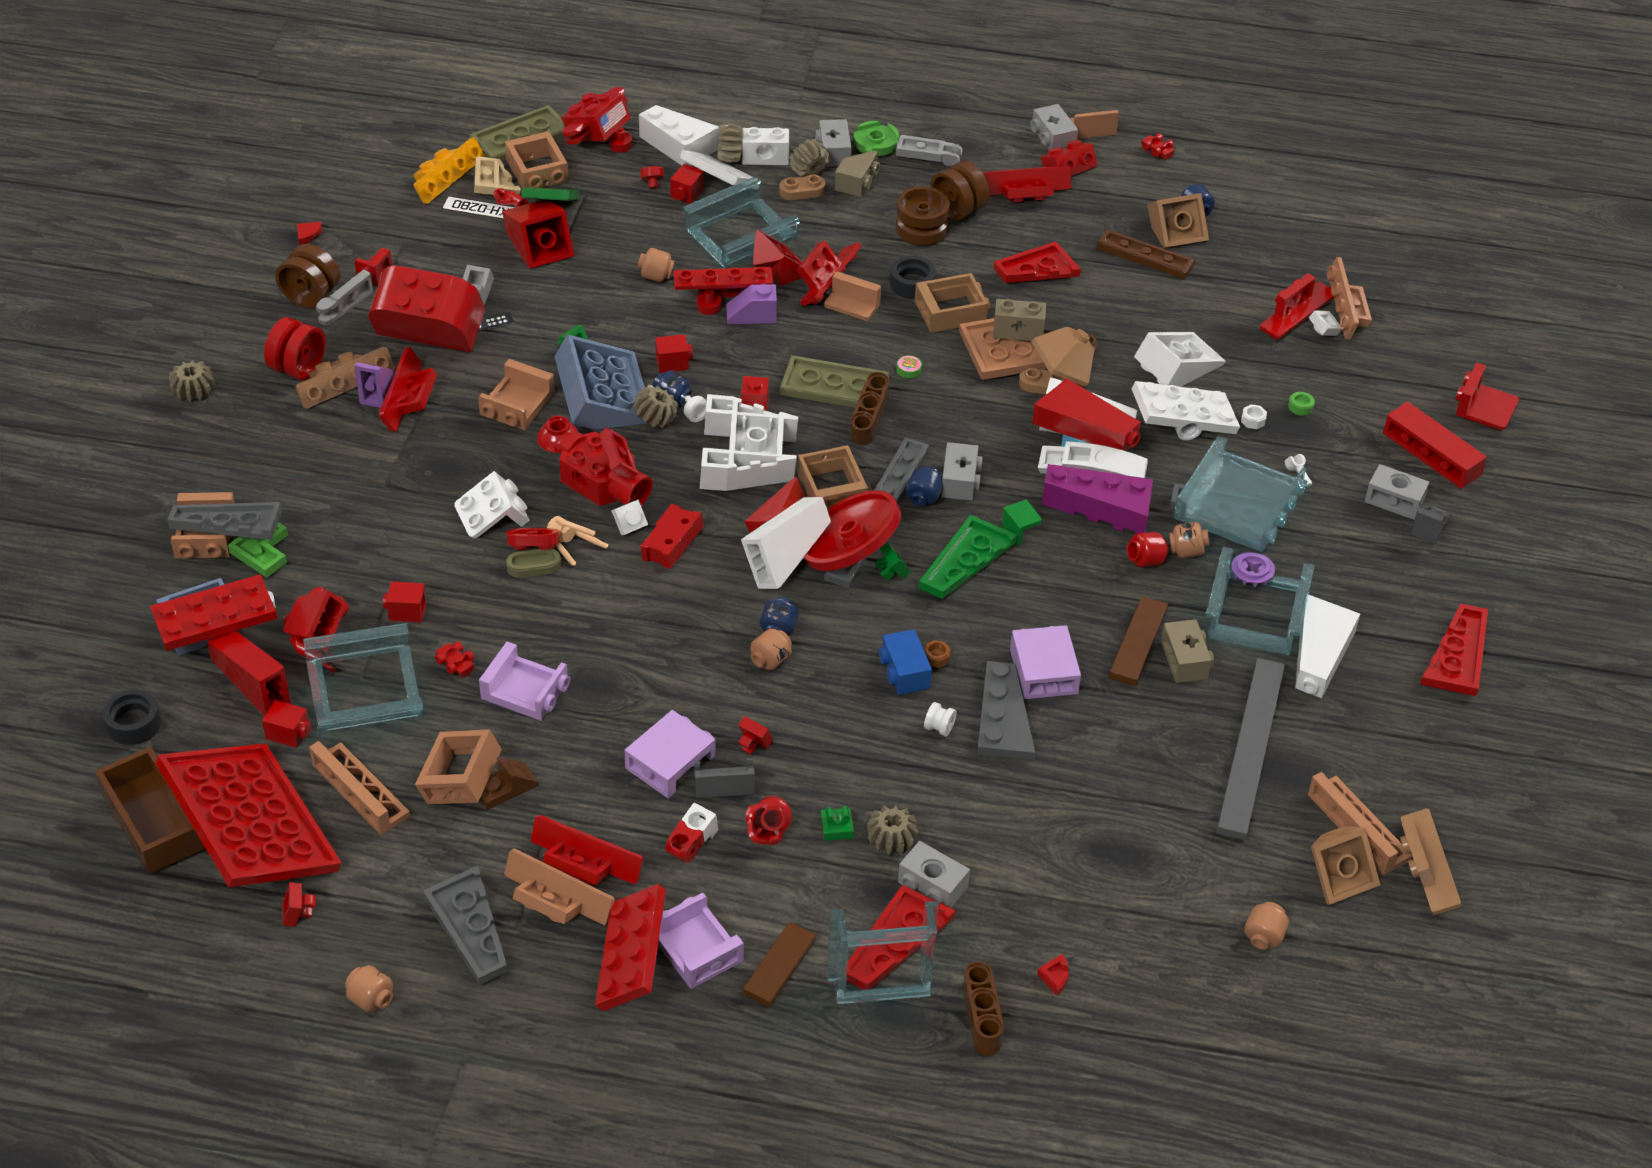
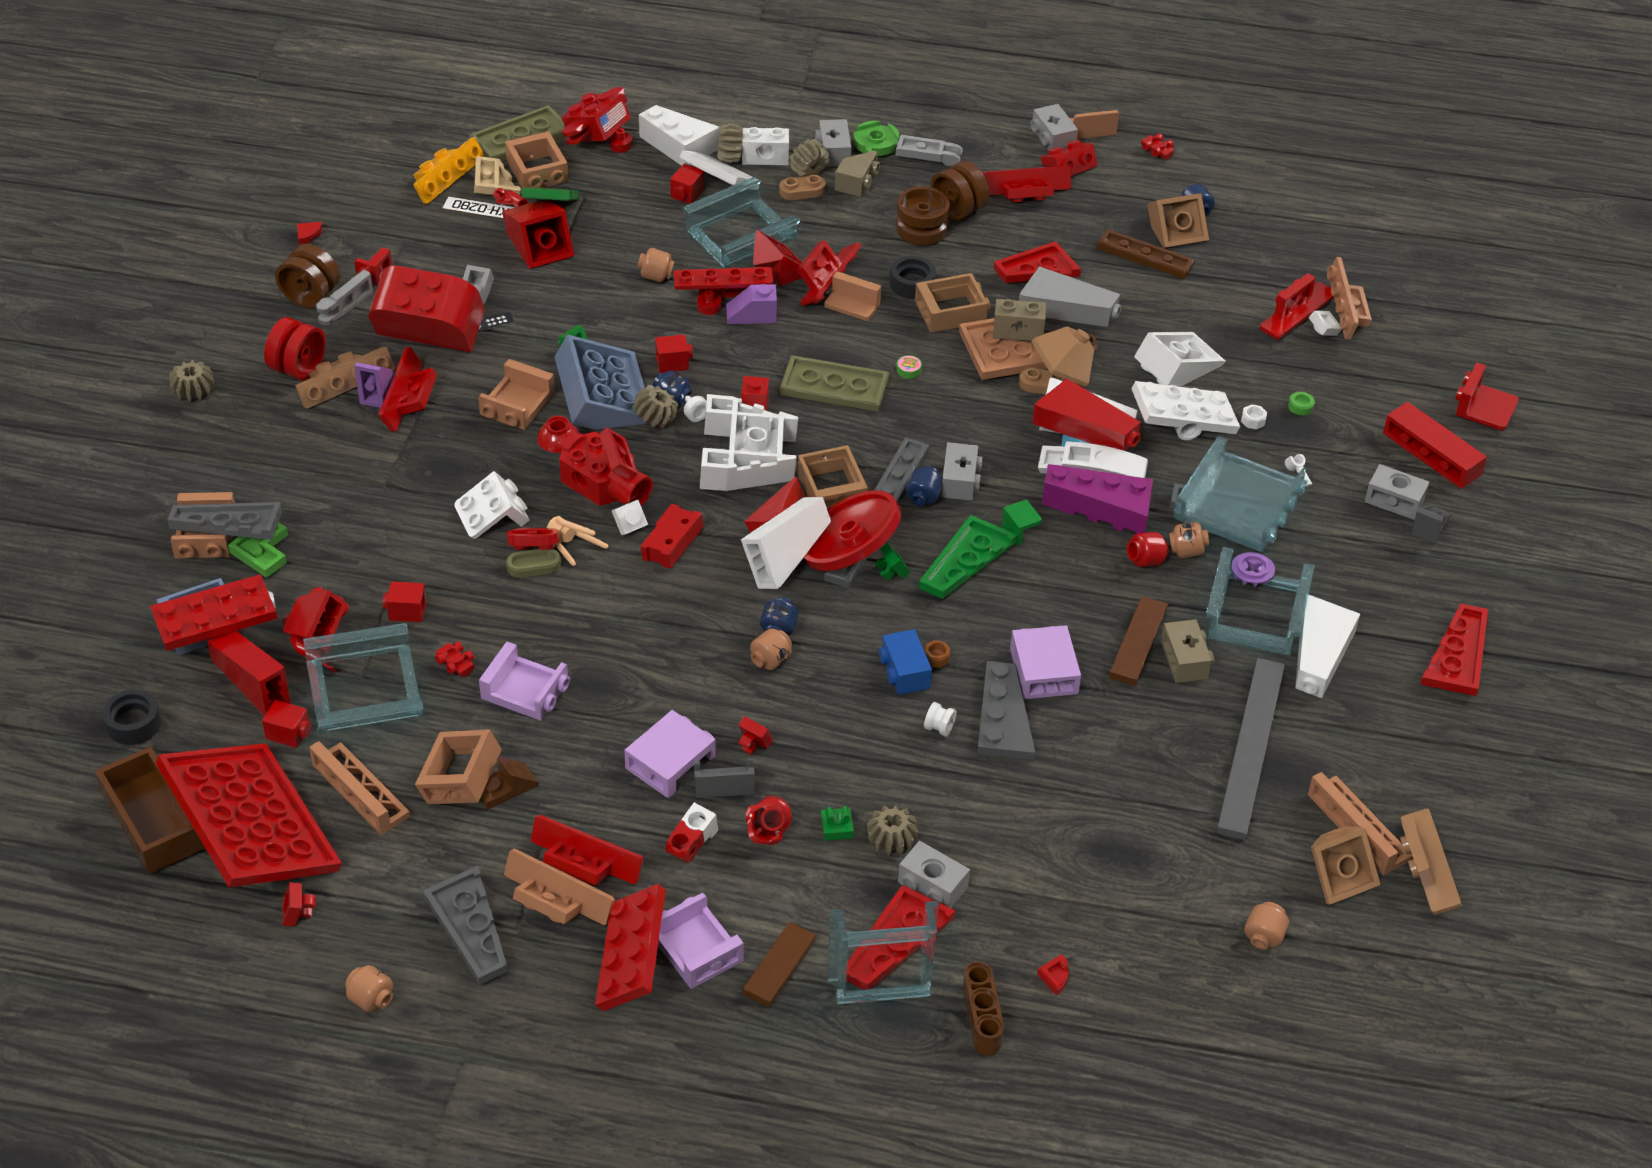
(652, 175): red tile -> none
(869, 408): reddish brown beam -> none
(1071, 298): none -> light grey slope

